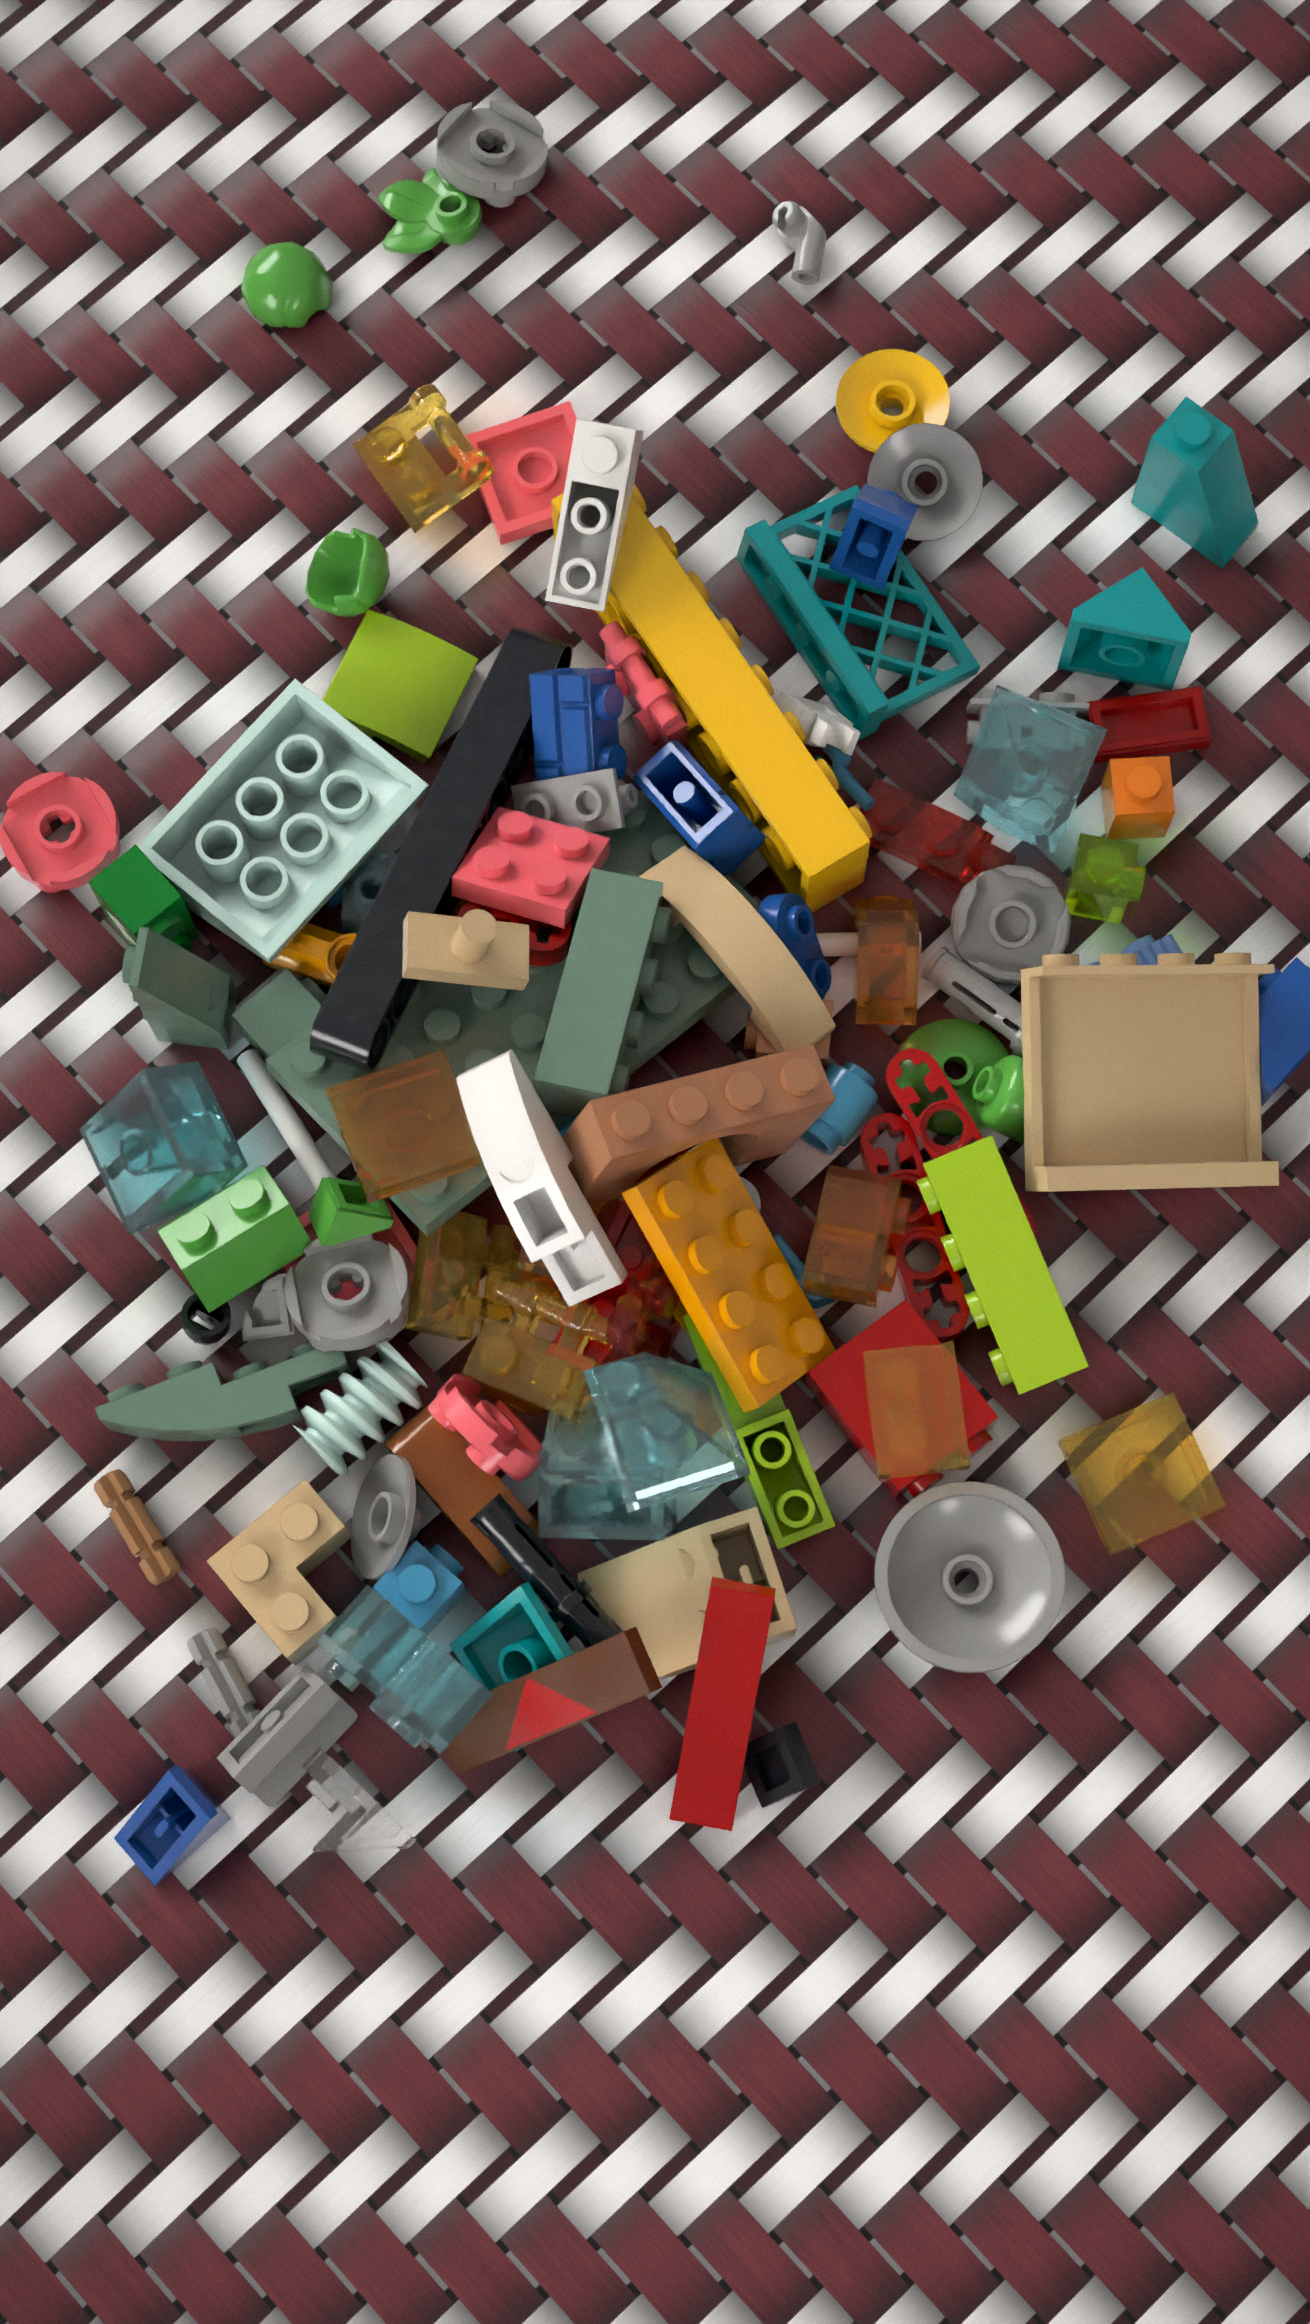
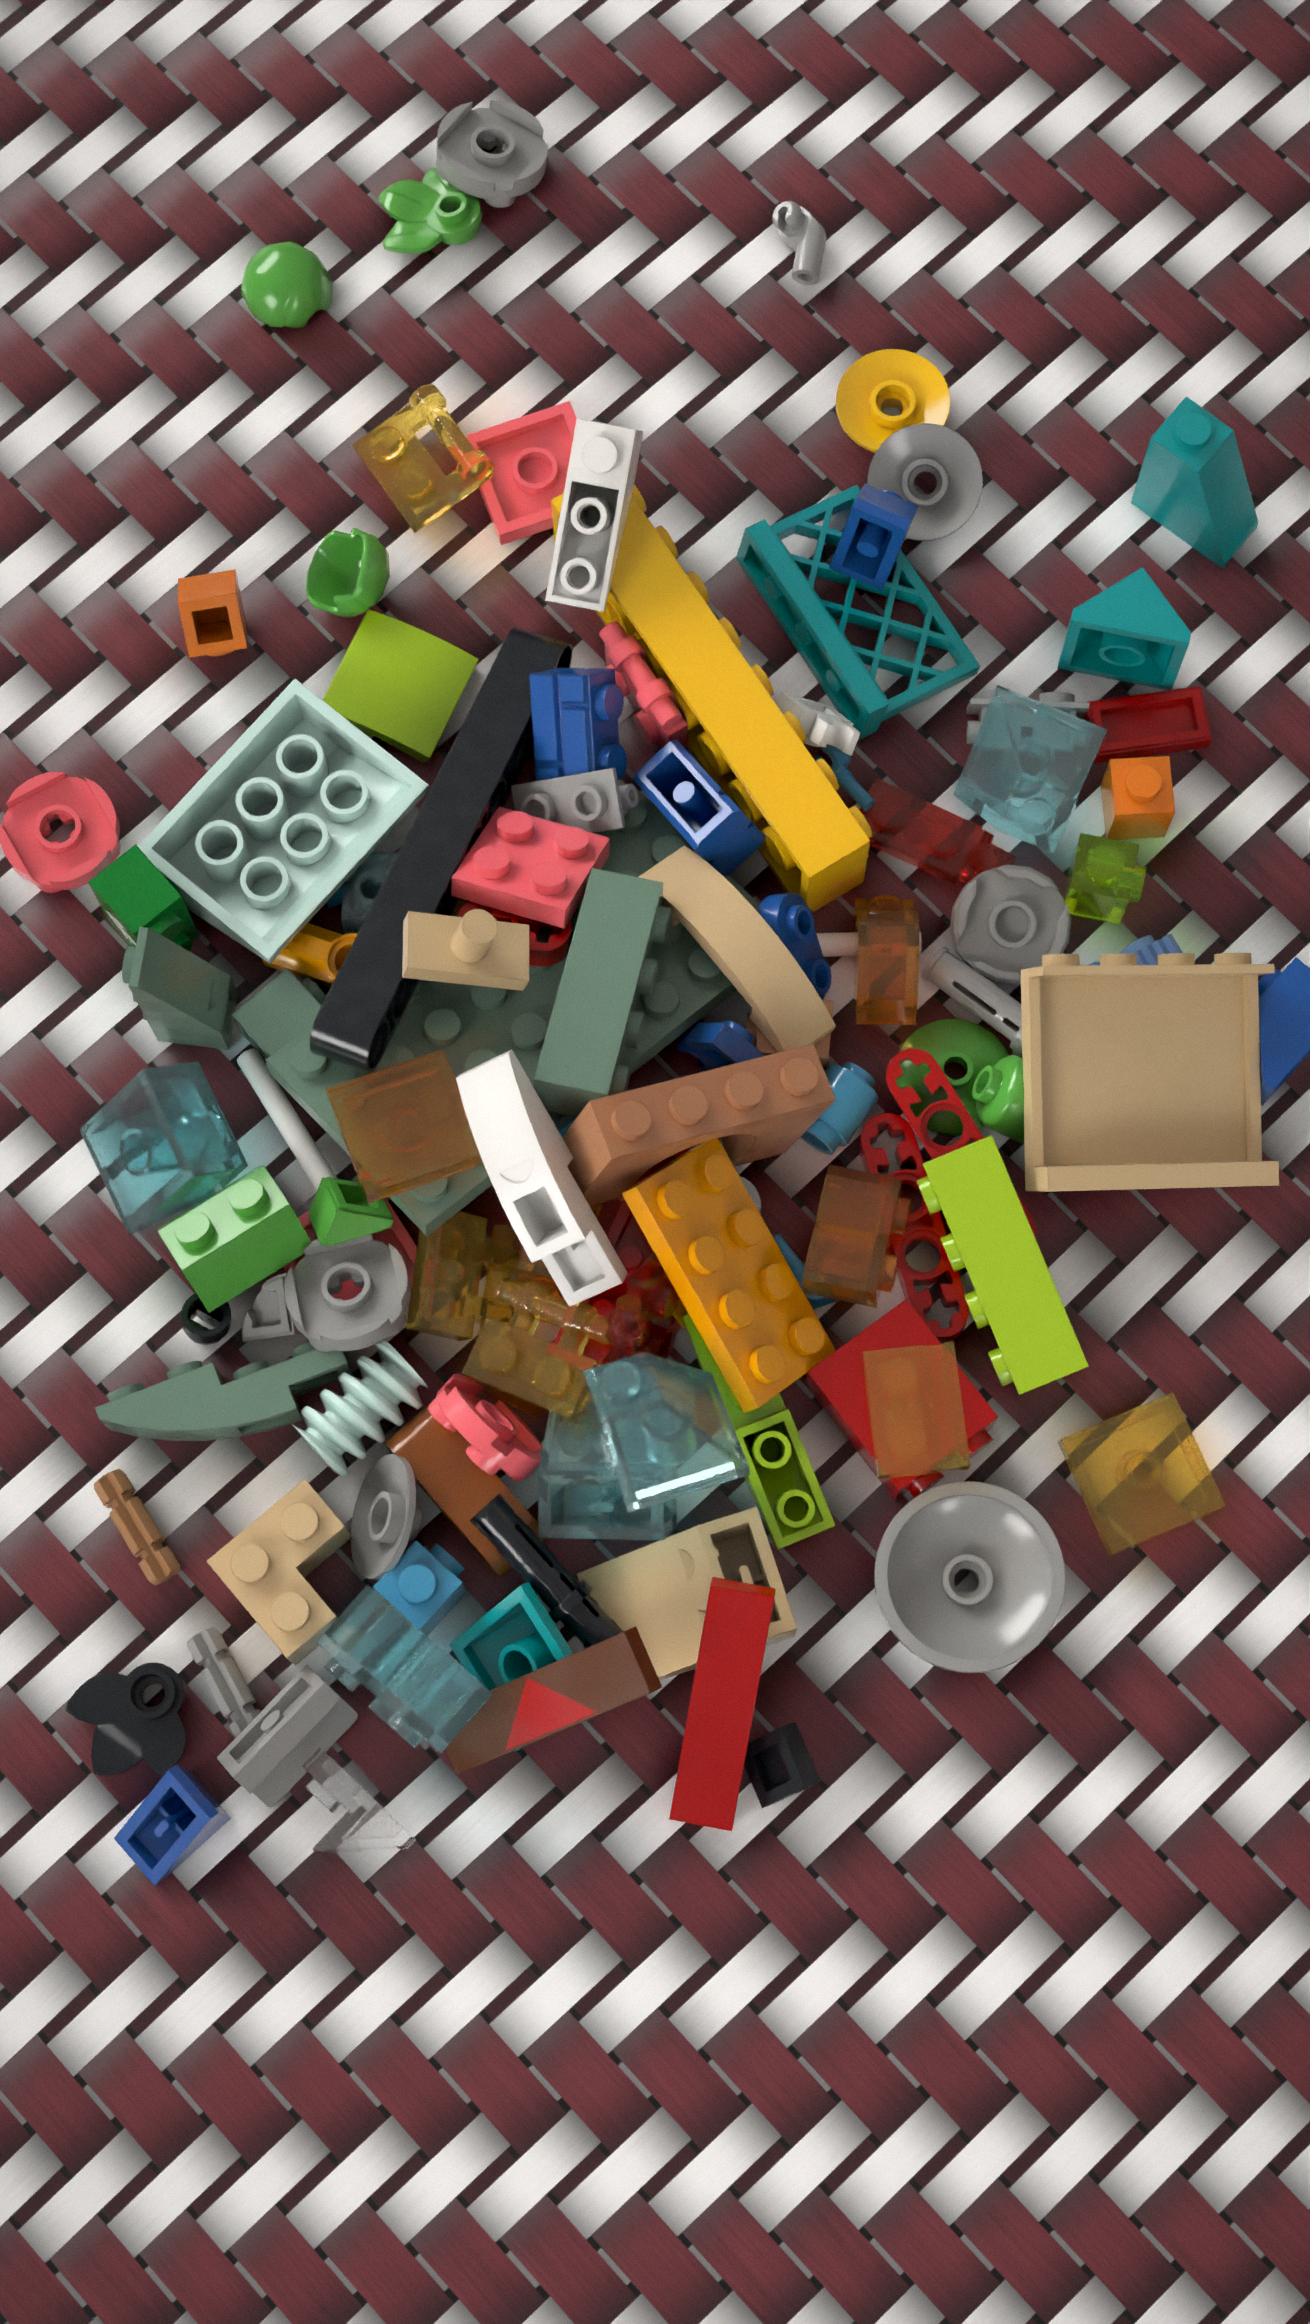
(126, 1725): none -> black plate
(212, 614): none -> orange brick
(718, 1044): none -> blue plate

